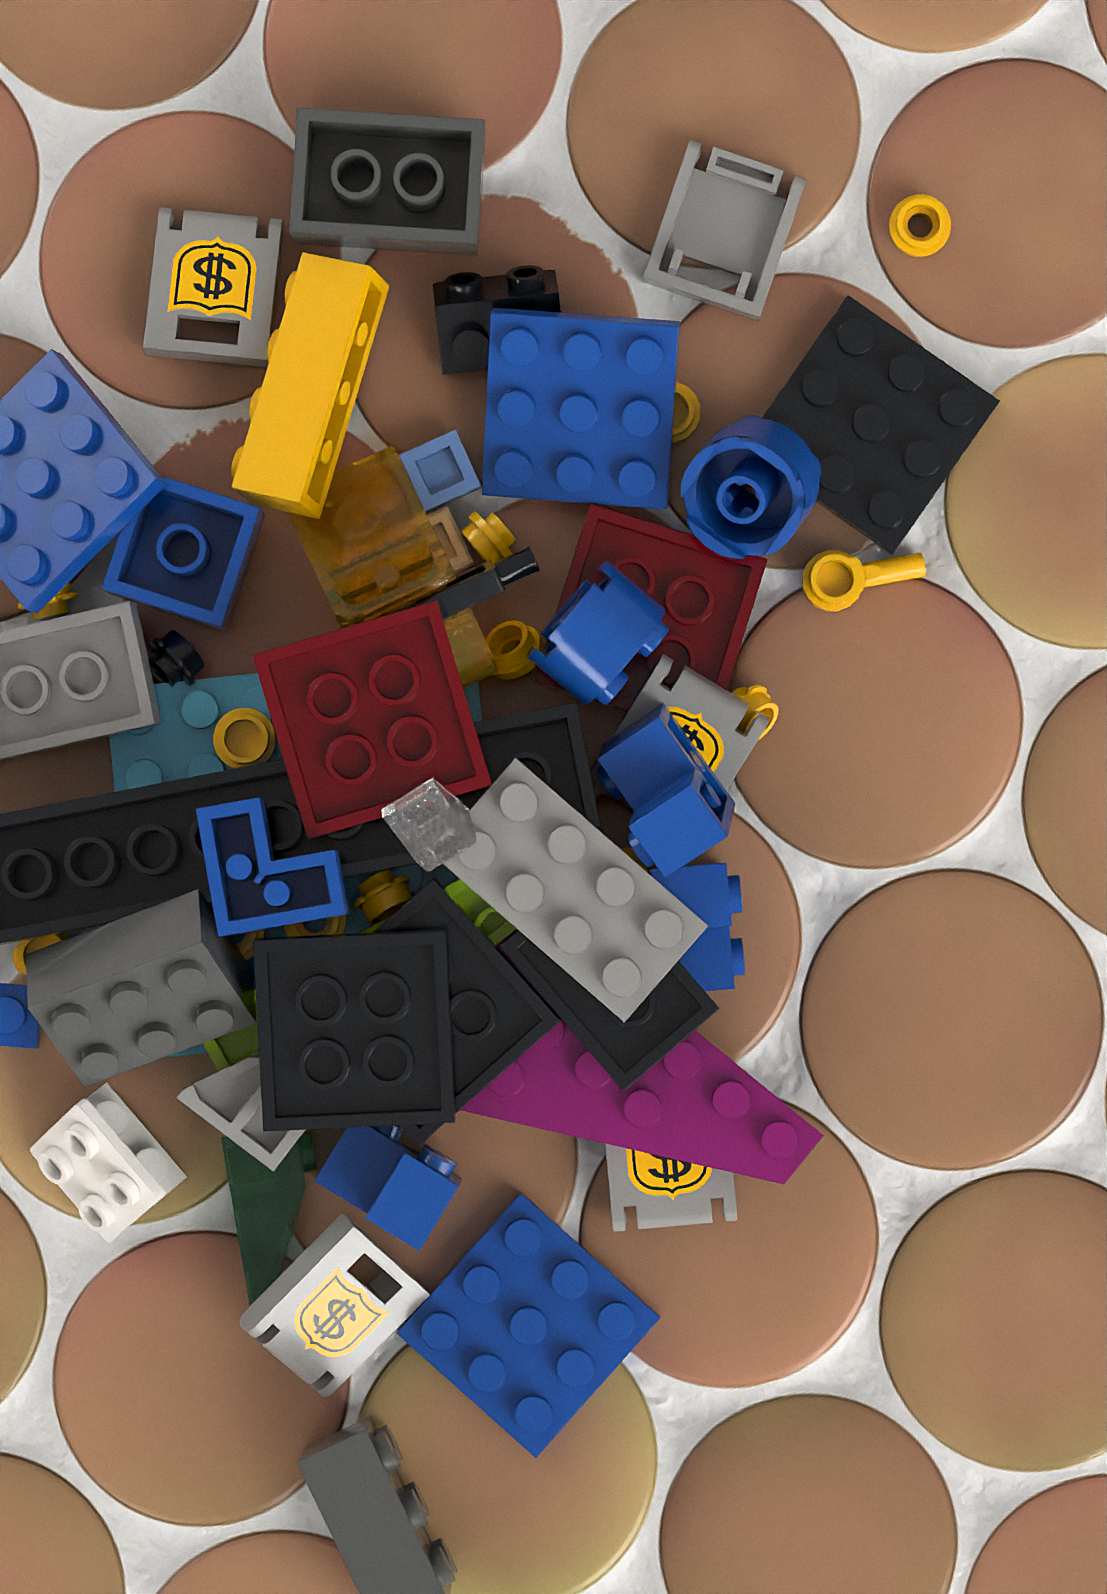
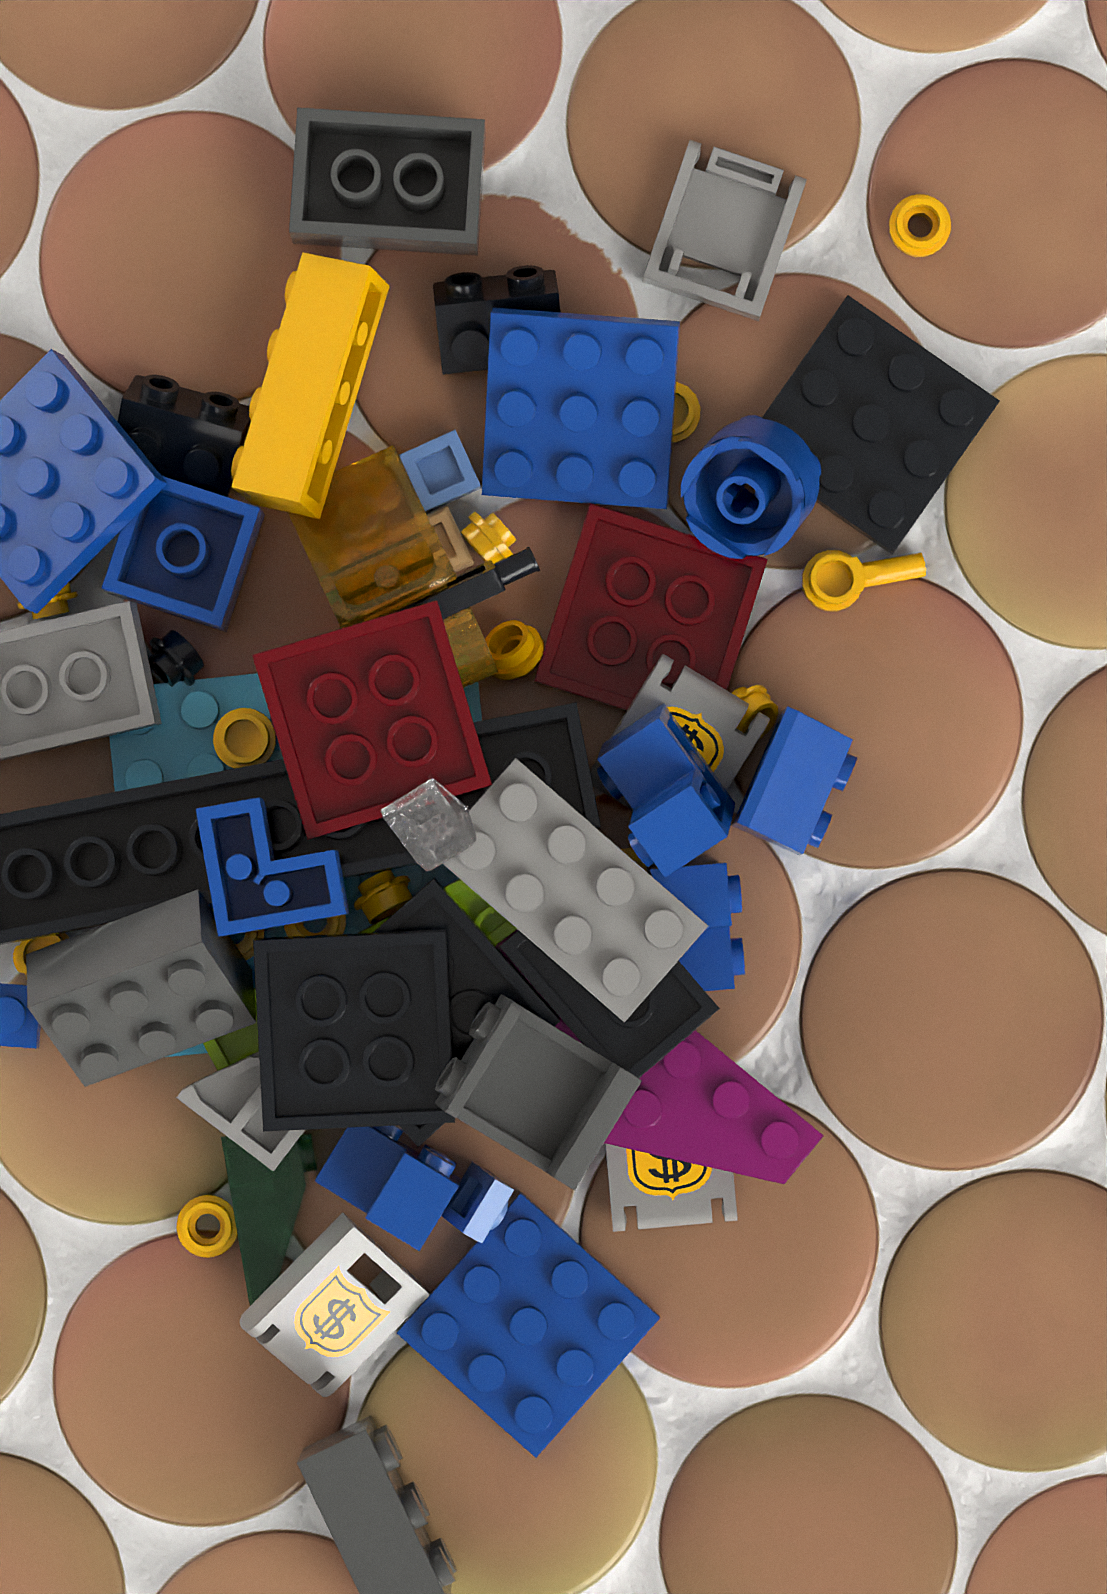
(106, 1163): white bracket -> none
(185, 431): none -> black bracket
(189, 1234): none -> yellow plate
(215, 274): light grey container -> none
(478, 1203): none -> medium blue plate
(535, 1090): none -> dark grey panel
(599, 635): blue brick -> none
(794, 783): none -> blue slope

